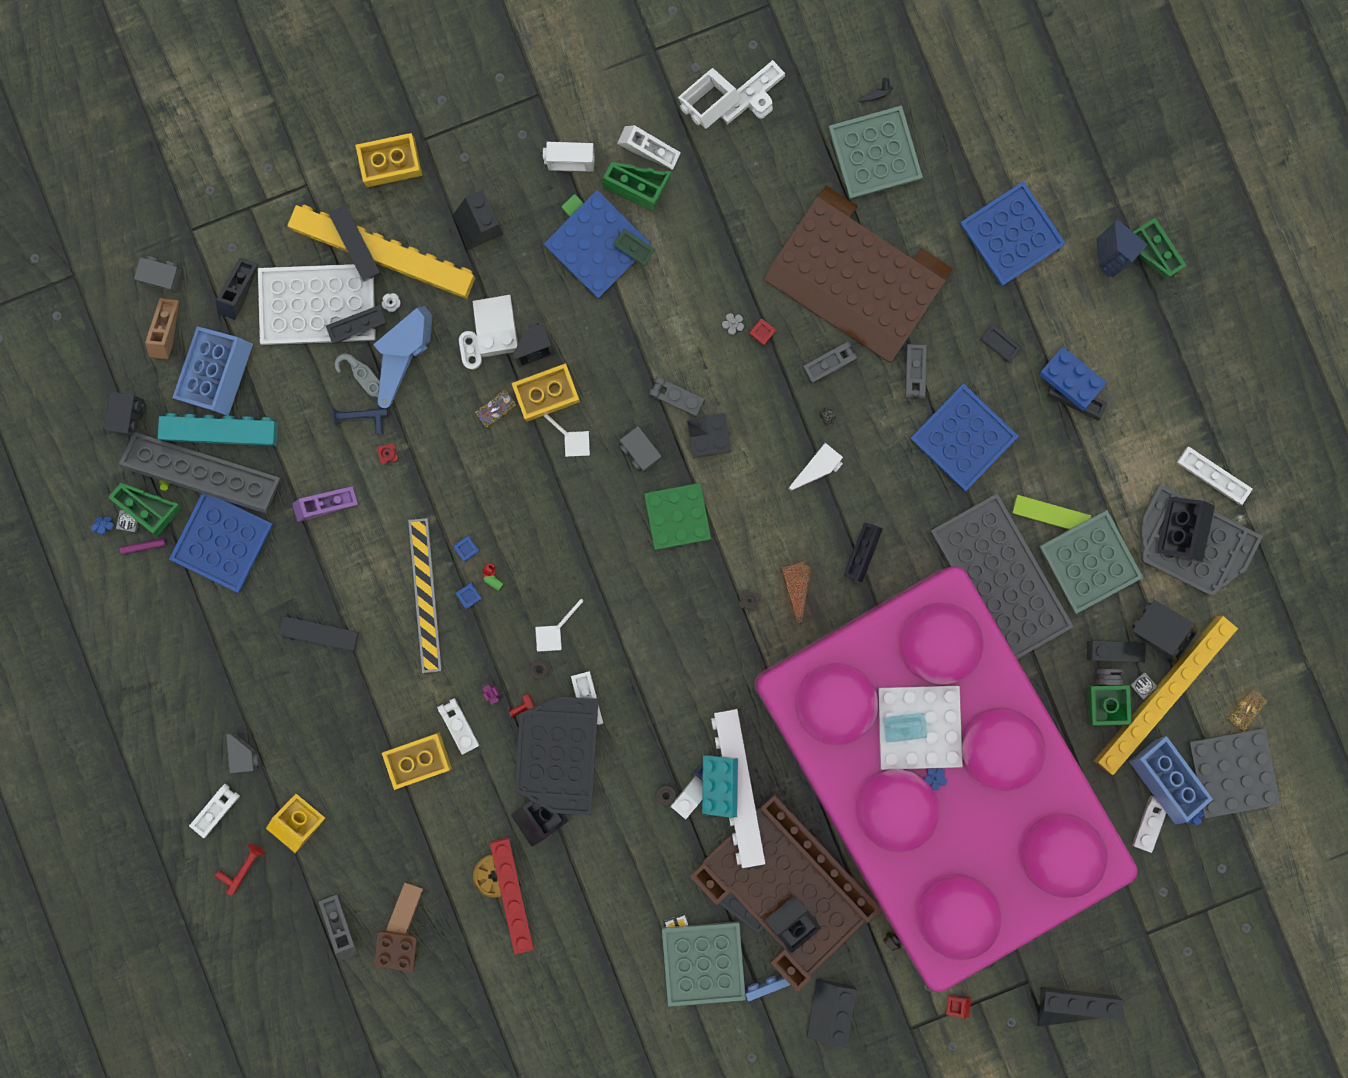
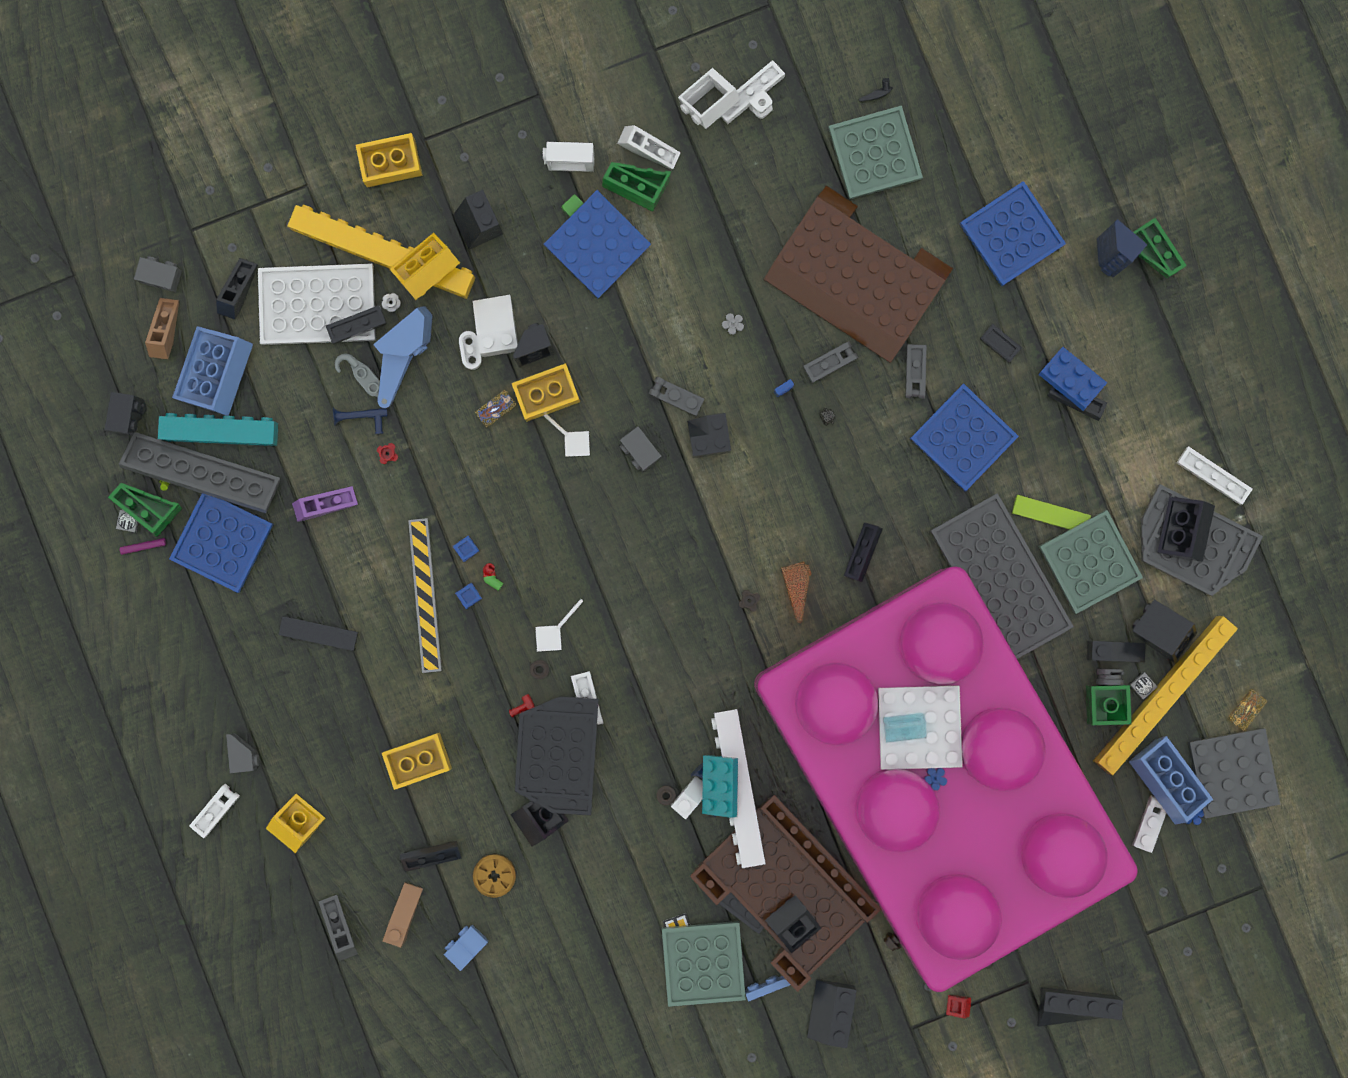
(102, 525): blue plant -> none
(233, 884): red piece -> none
(354, 243): black tile -> none
(396, 951): reddish brown bracket -> none
(424, 266): none -> yellow slope
(430, 856): none -> black plate
(458, 726): white plate -> none
(466, 947): none -> medium blue brick
(491, 694): magenta plate -> none
(511, 895): red plate -> none
(634, 247): dark green plate -> none
(677, 516): green plate -> none
(762, 332): red plate -> none
(785, 387): none -> blue tile
(820, 465): white slope -> none

